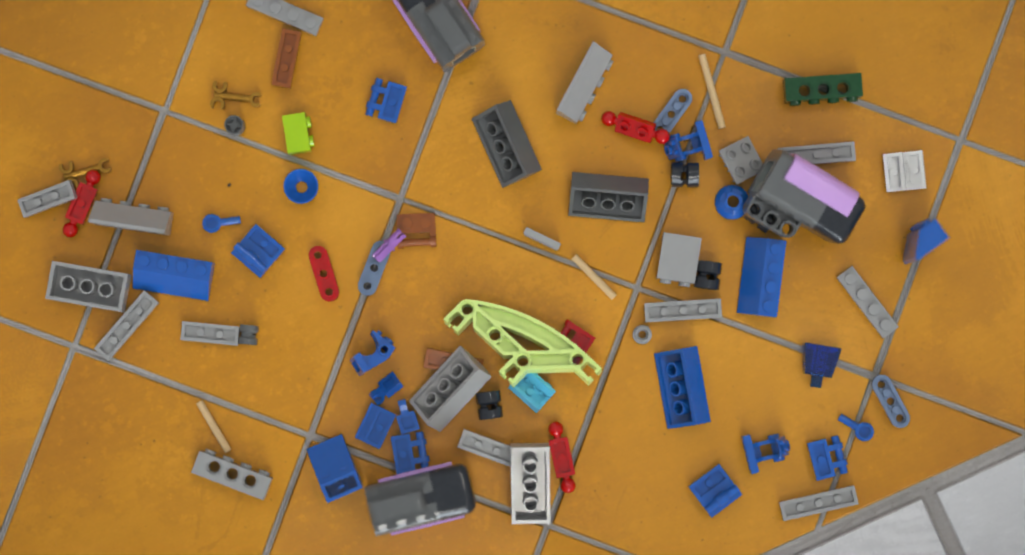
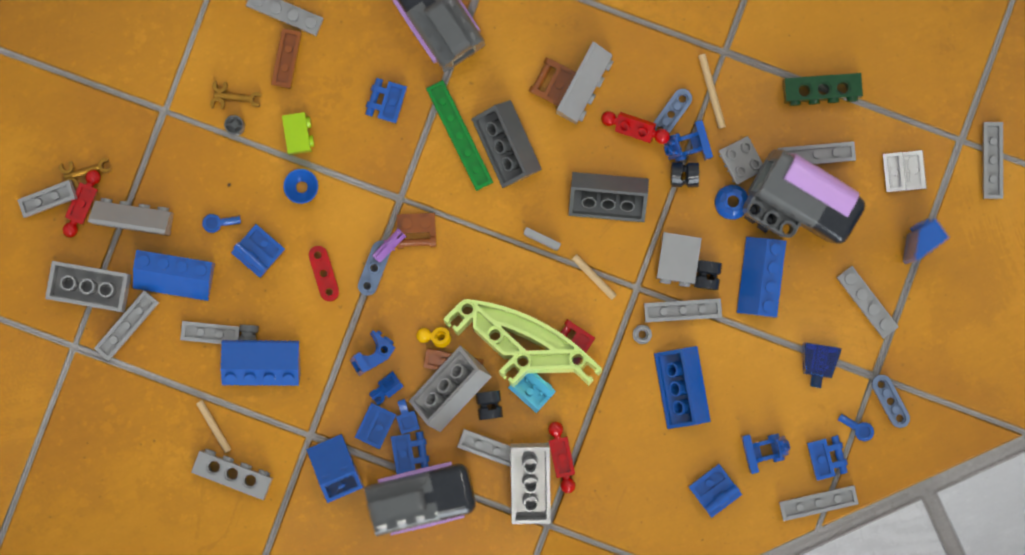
(260, 362): none -> blue slope
(424, 336): none -> yellow plate
(459, 135): none -> green tile
(558, 85): none -> dark orange plate
(992, 160): none -> light grey plate

